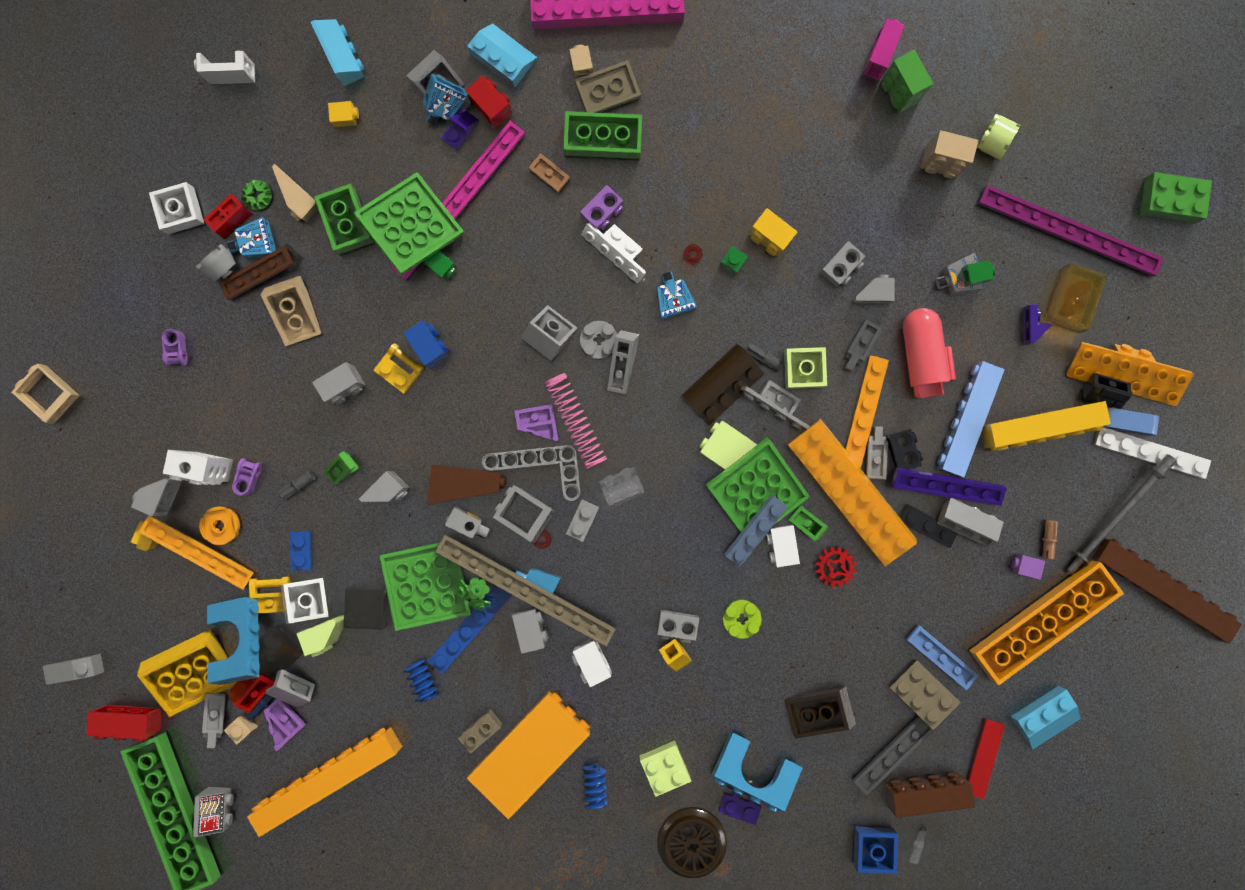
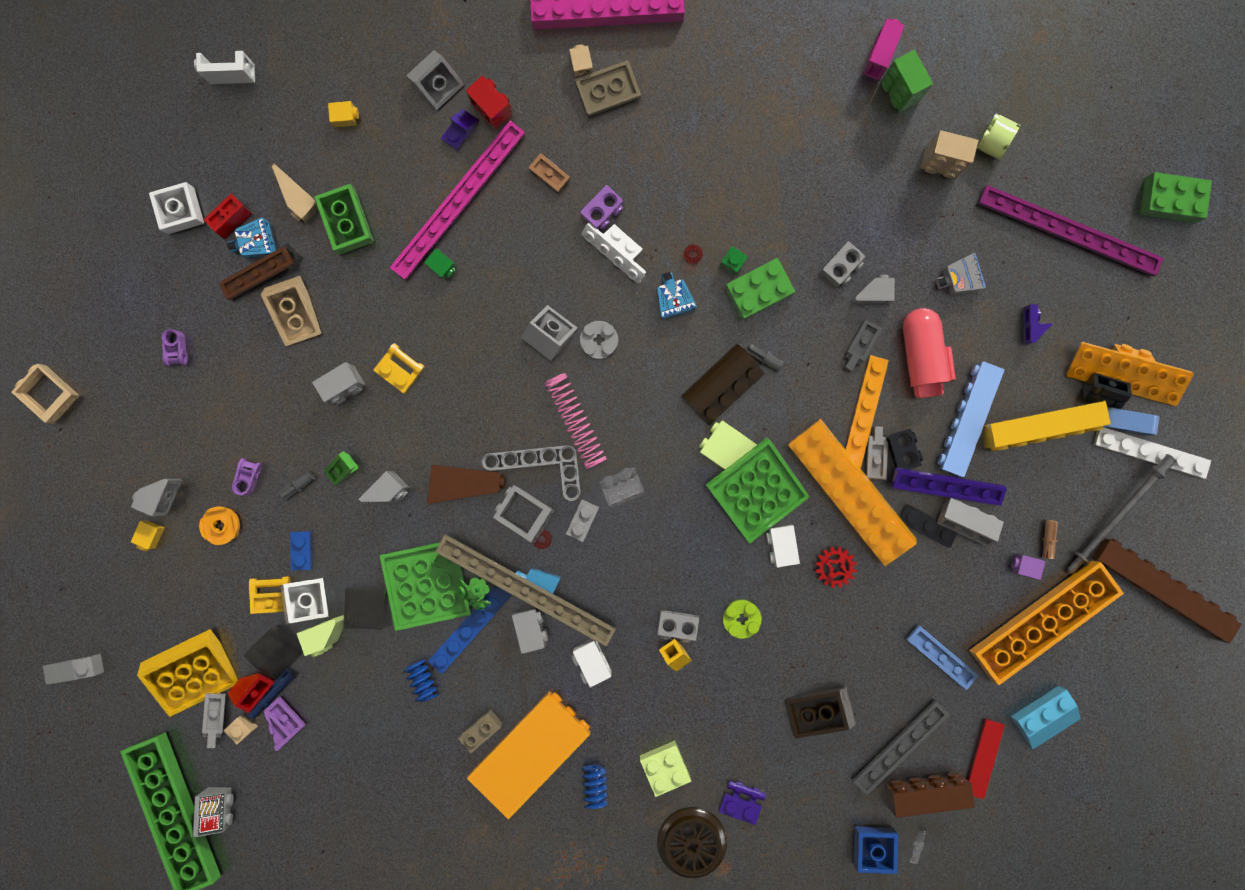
(124, 722): red brick -> none
(196, 552): light orange plate -> none
(197, 467): white brick -> none
(217, 264): light grey cone -> none
(245, 660): dark azure arch -> none
(263, 199): bright green gear -> none
(291, 689): light grey panel -> none
(323, 782): light orange brick -> none
(338, 50): medium azure slope -> none
(408, 223): bright green plate -> none
(426, 344): blue brick -> none
(442, 99): dark azure torso -> none
(459, 517): light grey torso -> none
(501, 54): medium azure slope -> none
(538, 421): medium lavender wing -> none
(602, 135): bright green brick -> none
(622, 361): light grey slope -> none
(728, 772): dark azure arch -> none
(755, 530): sand blue plate -> none
(759, 289): none -> bright green brick
(772, 233): yellow brick -> none
(778, 400): light grey bracket -> none
(805, 368): yellowish green brick -> none
(808, 524): bright green slope -> none
(925, 695): dark tan plate -> none
(978, 273): green brick -> none
(1075, 298): clear yellow brick -> none

